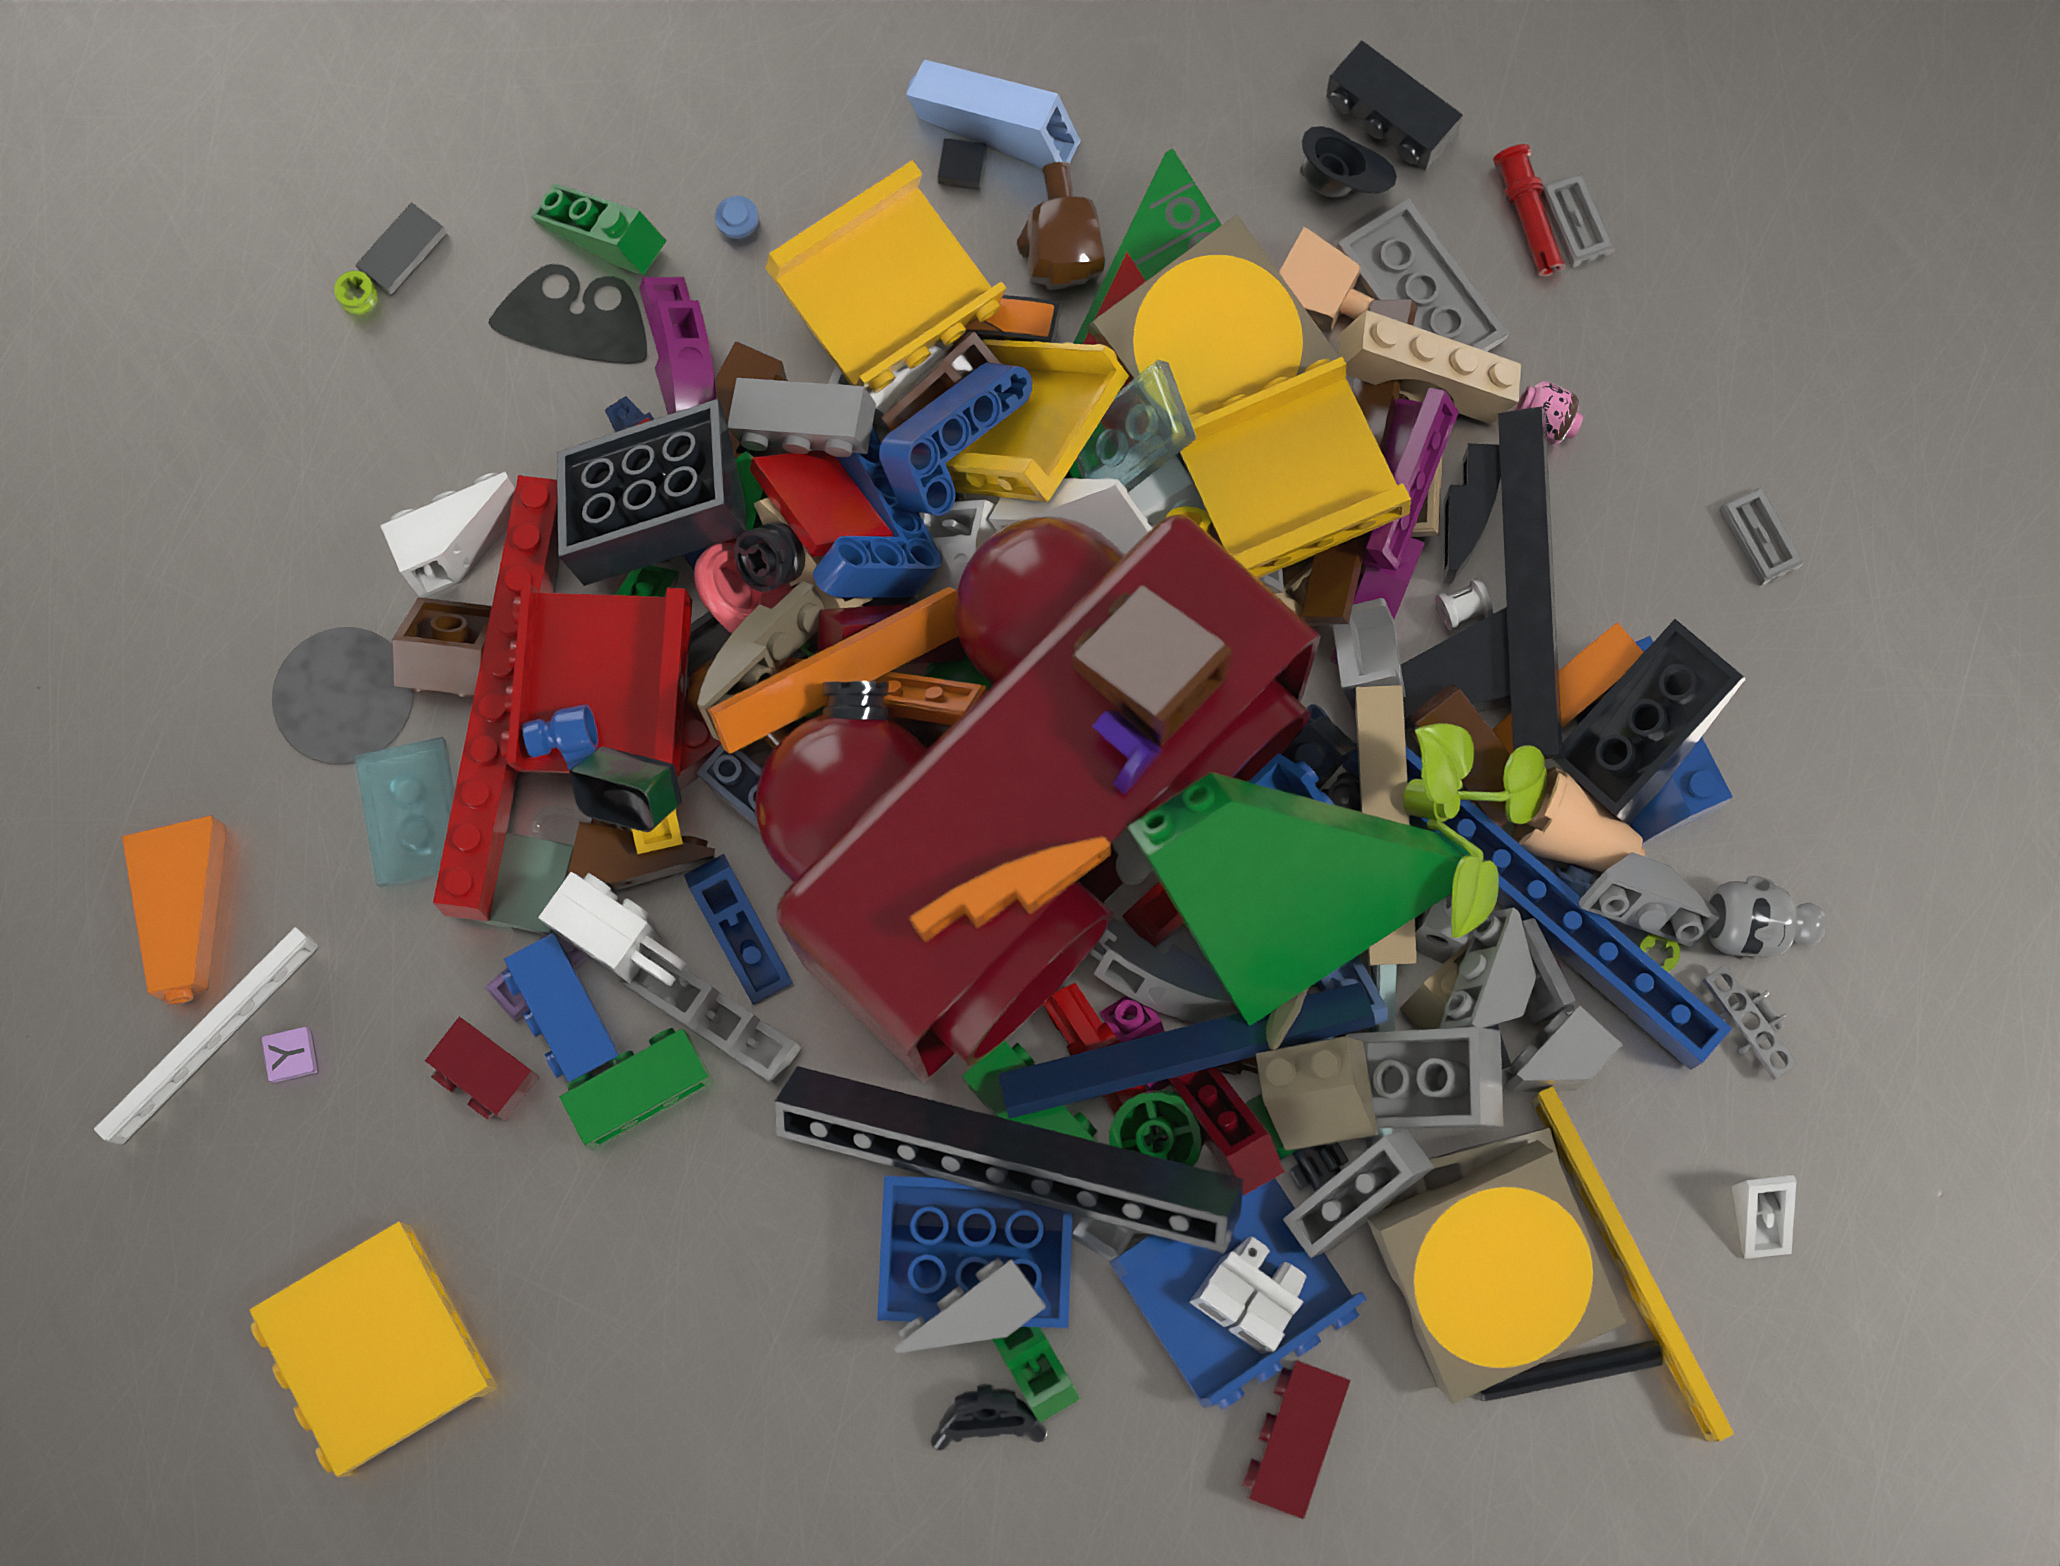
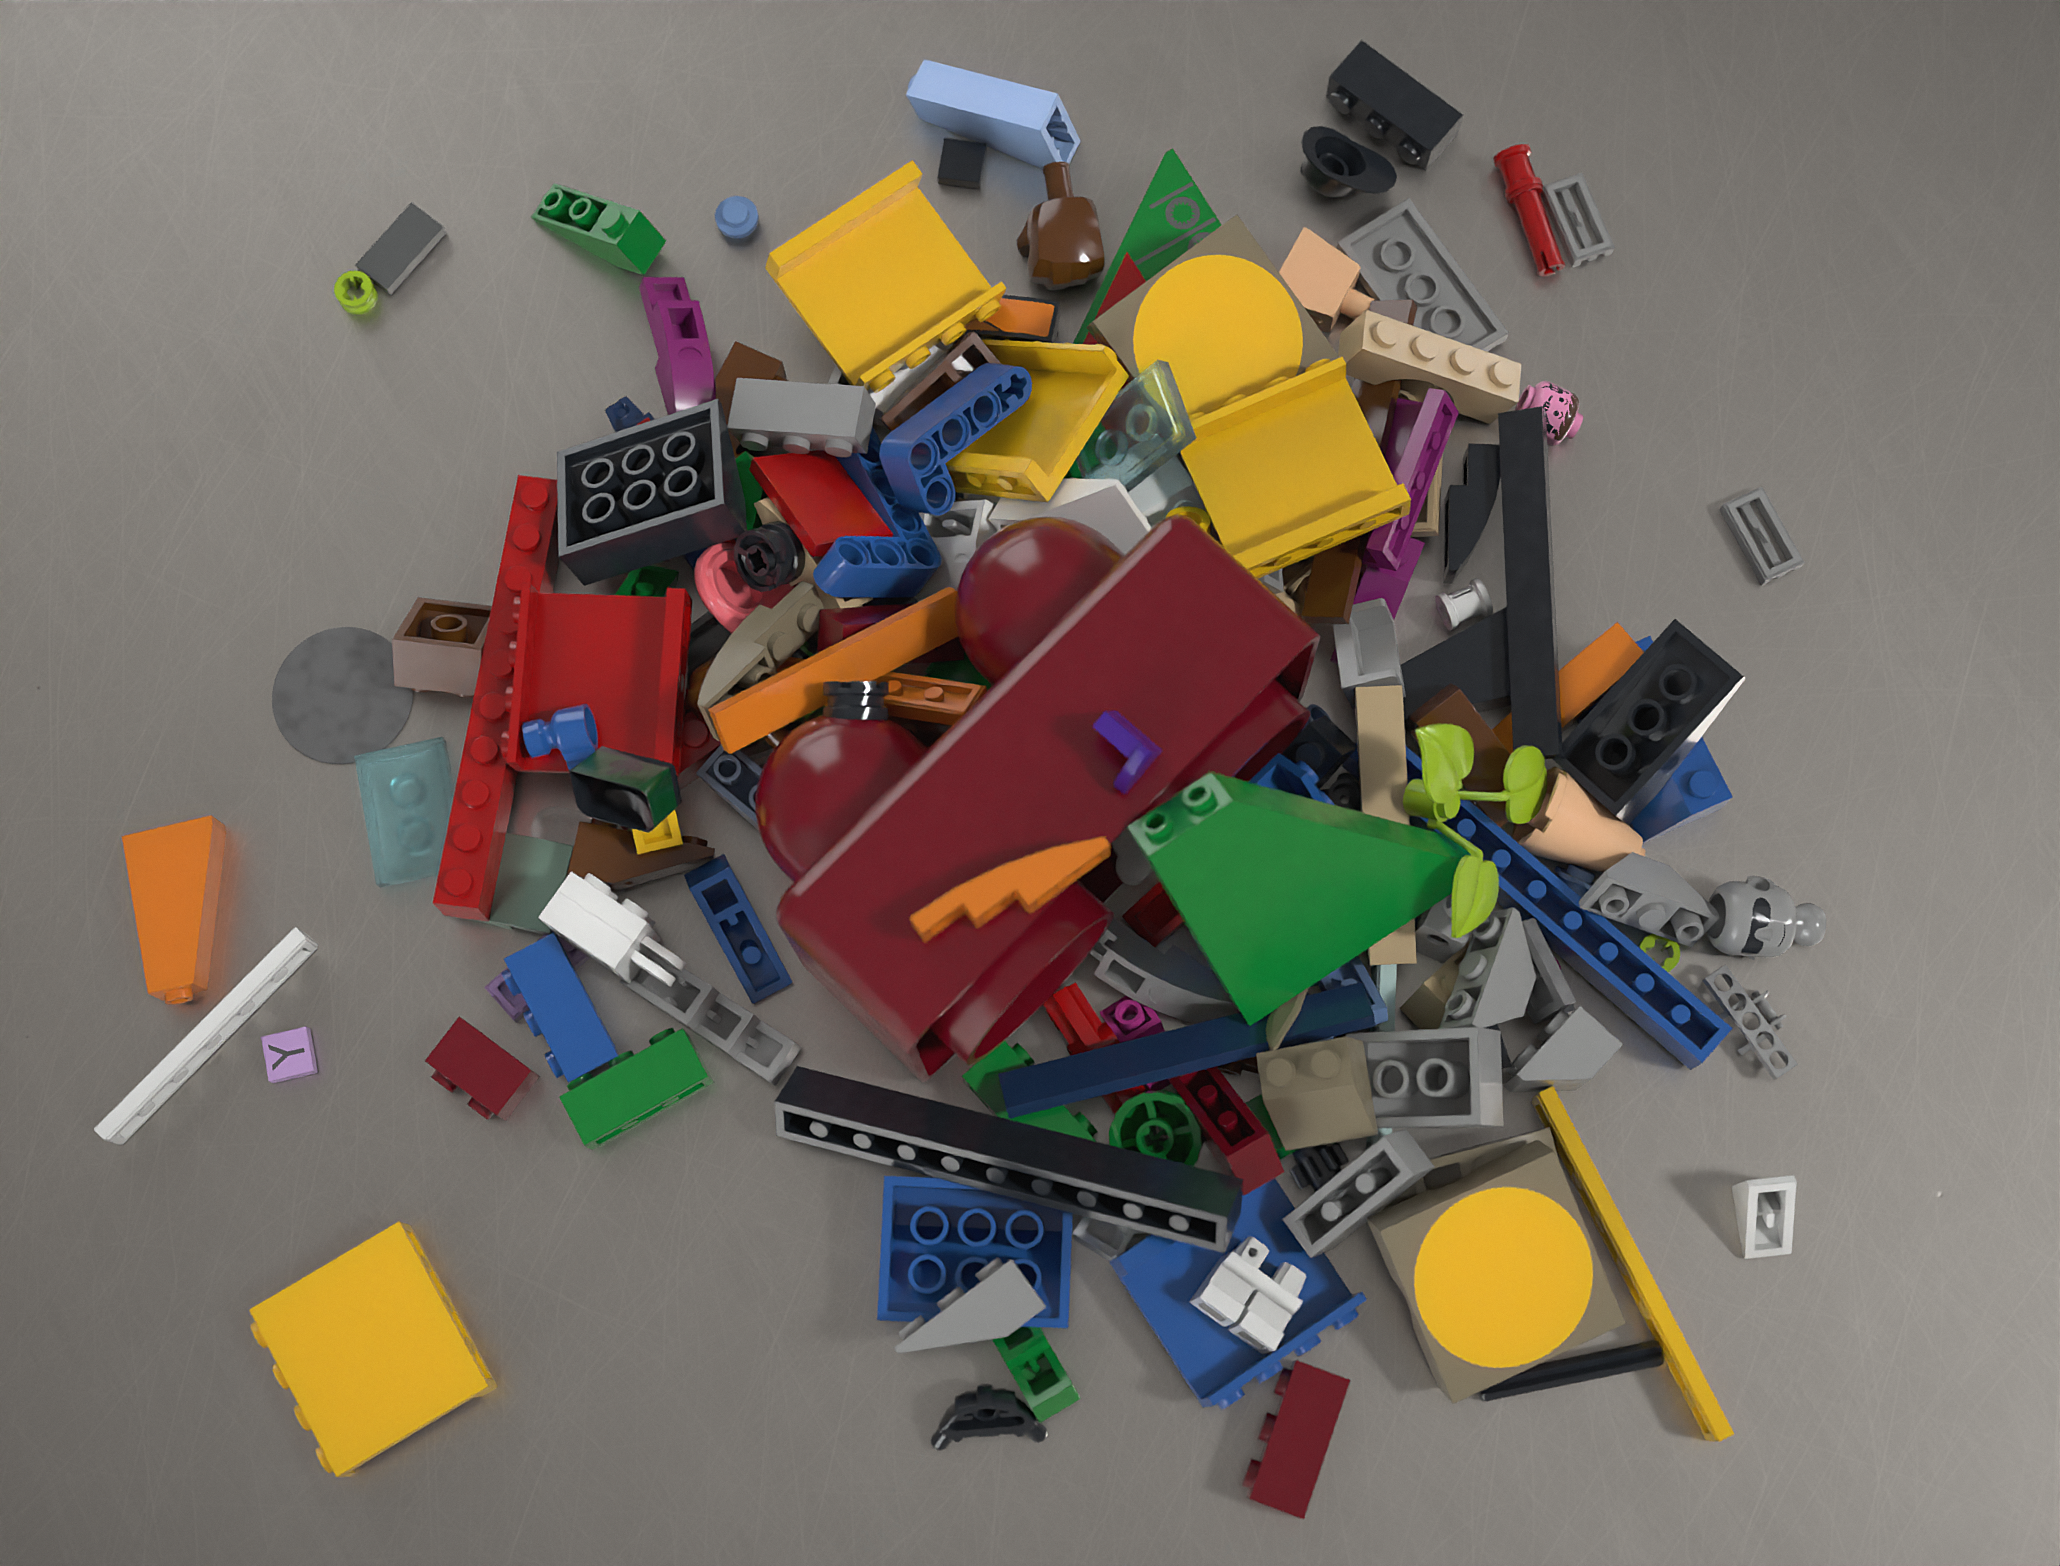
(450, 535): white slope -> none
(550, 325): pearl dark grey piece -> none
(1152, 663): slope -> none

